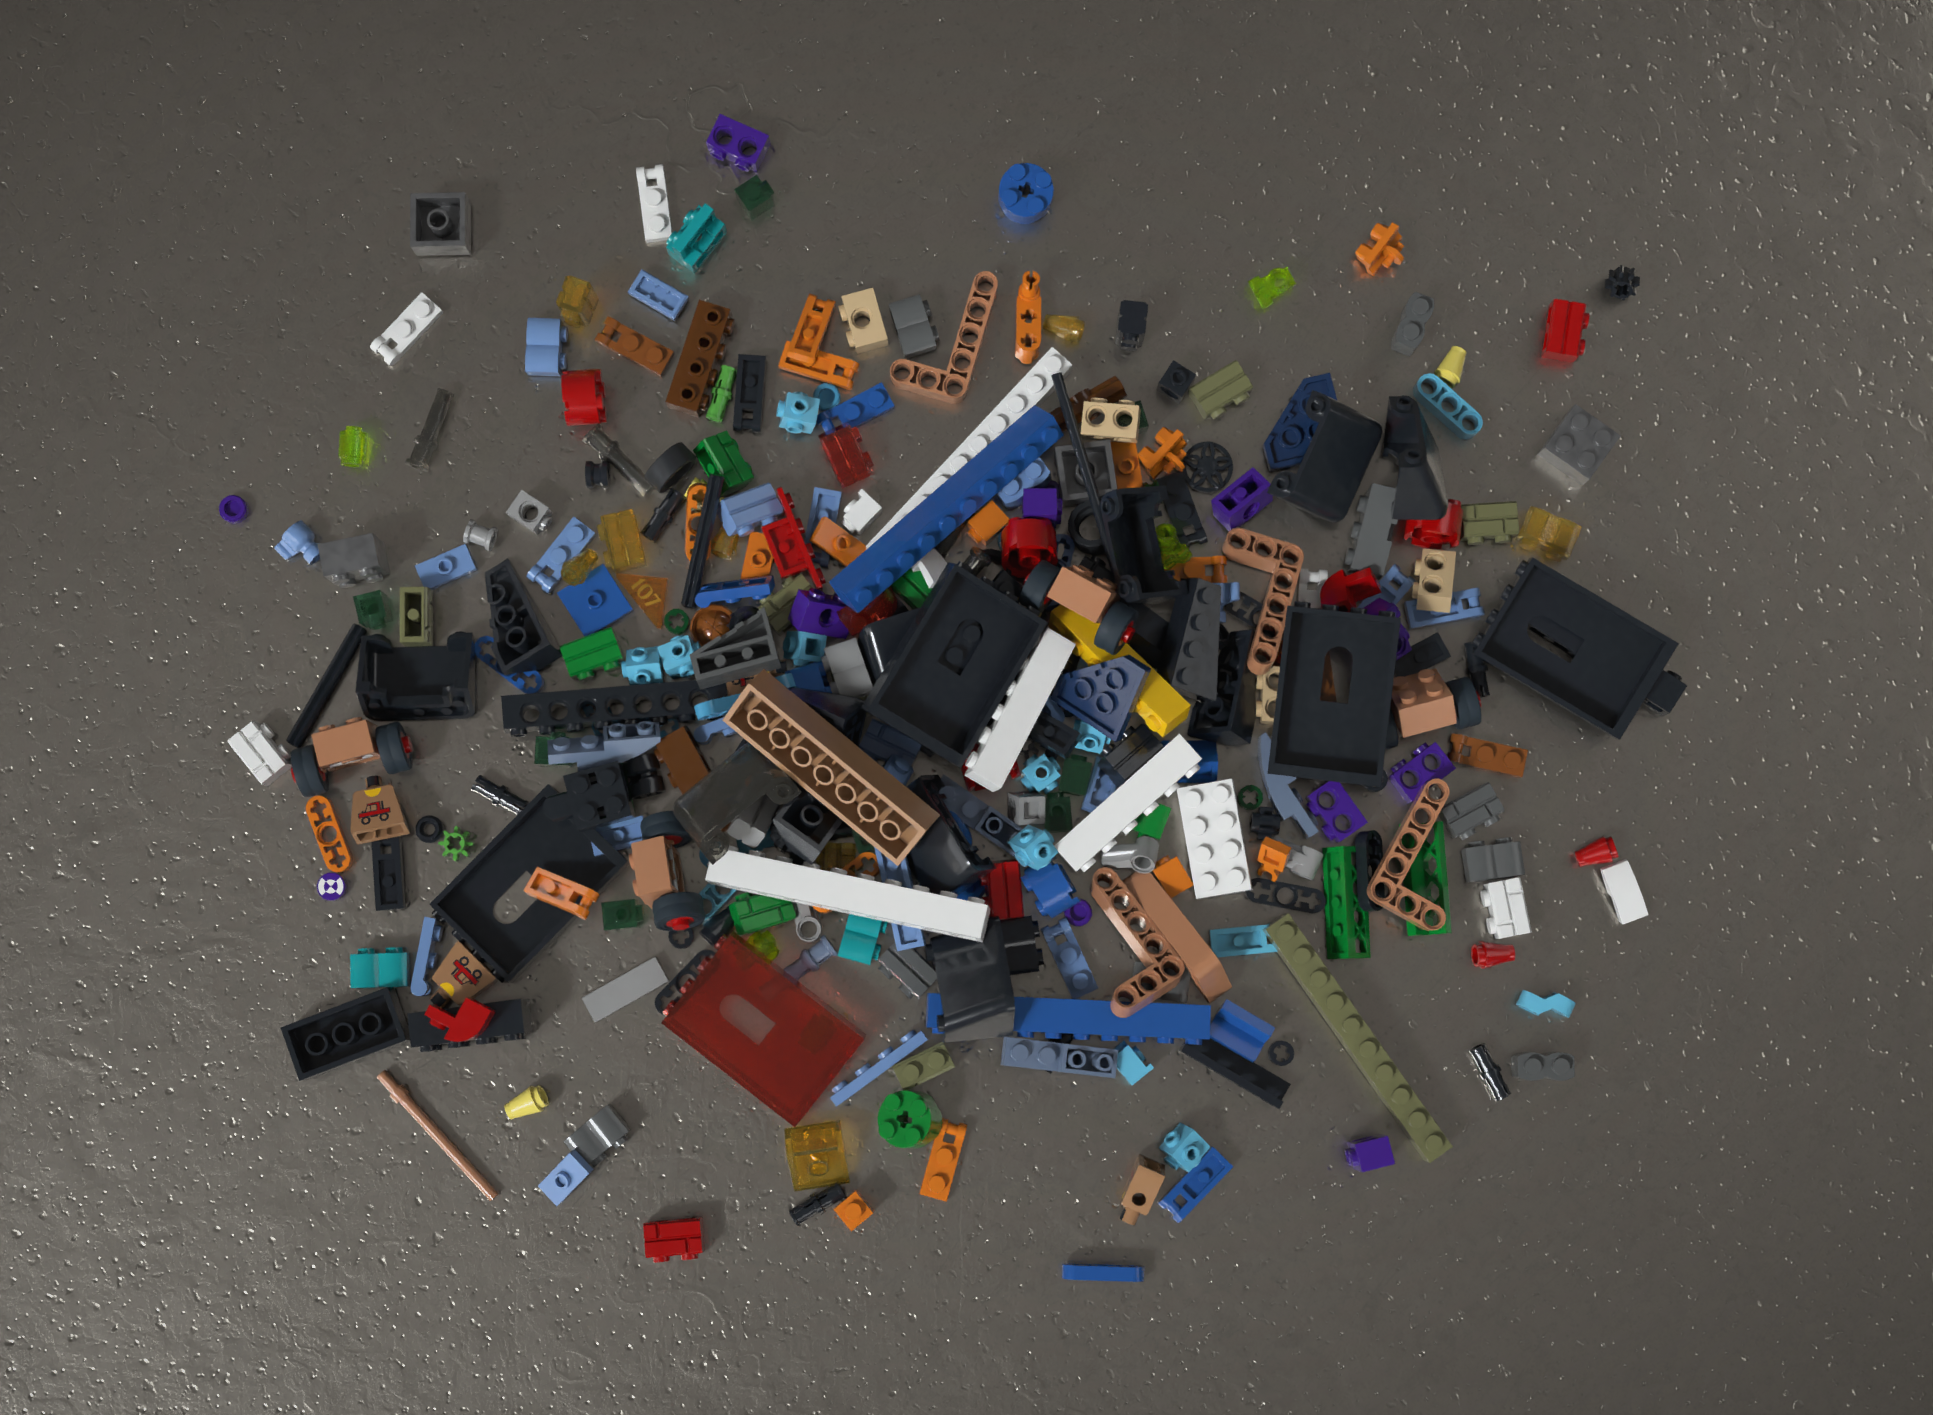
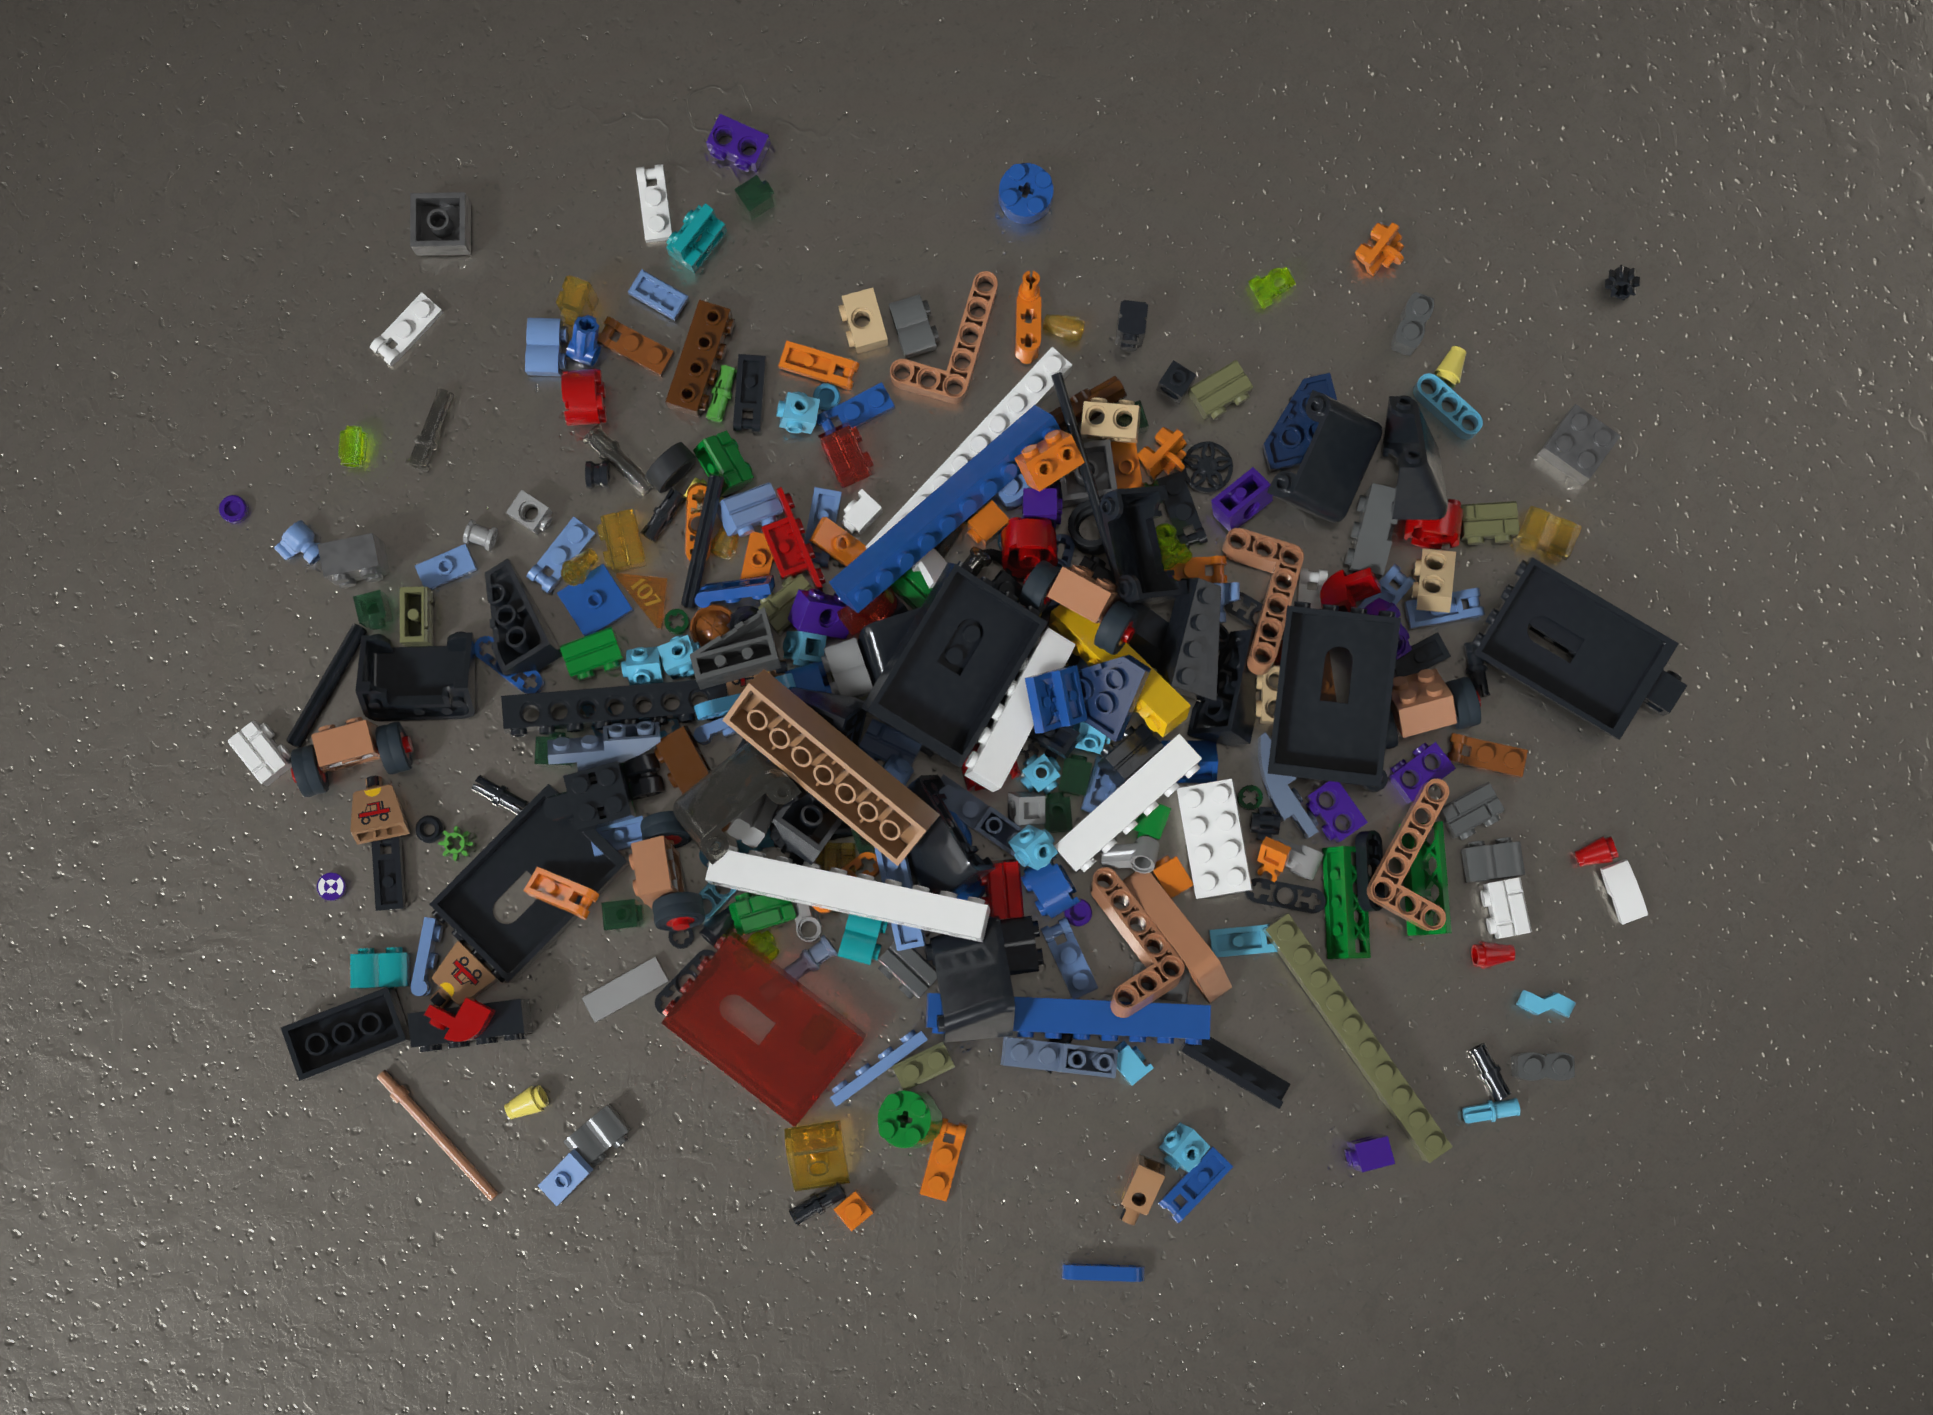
(329, 855): orange beam -> none
(584, 345): none -> blue piece
(673, 1238): red brick -> none
(811, 329): orange plate -> none
(1049, 459): none -> orange brick
(1056, 699): none -> blue slope
(1240, 1030): blue panel -> none
(1289, 1050): black bush -> none
(1491, 1111): none -> medium azure axle
(1564, 330): red brick -> none

